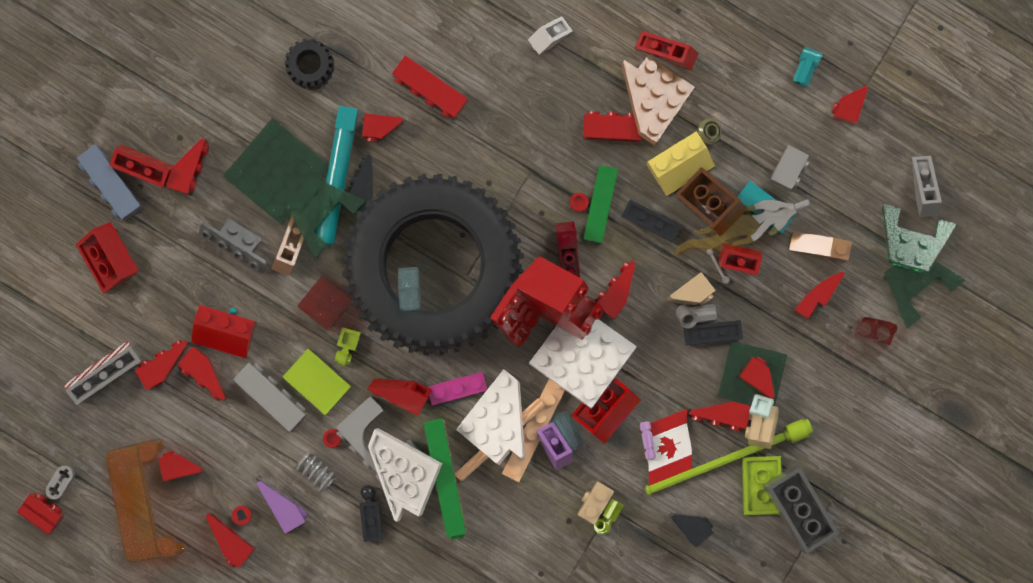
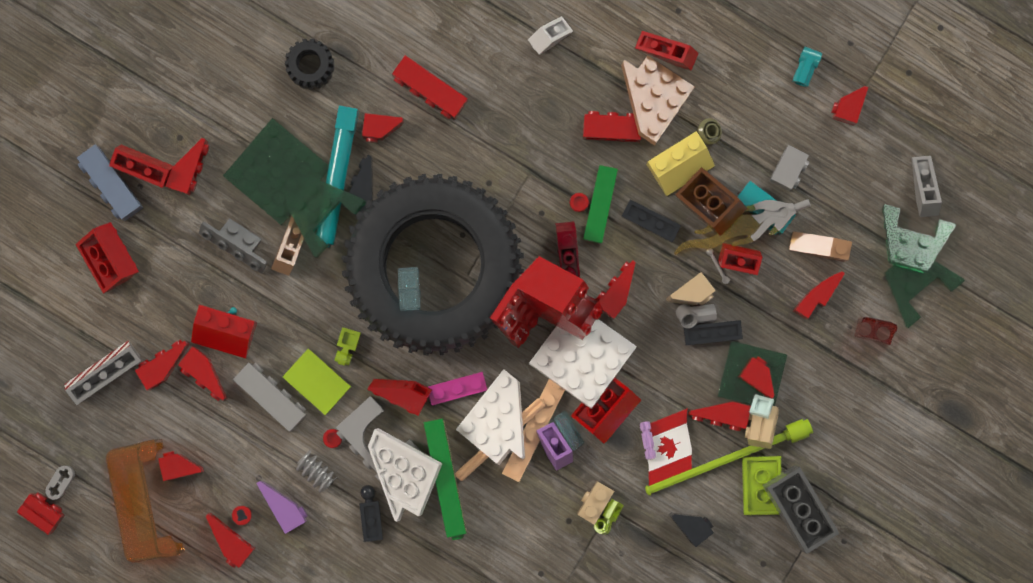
(324, 303): clear red brick -> none

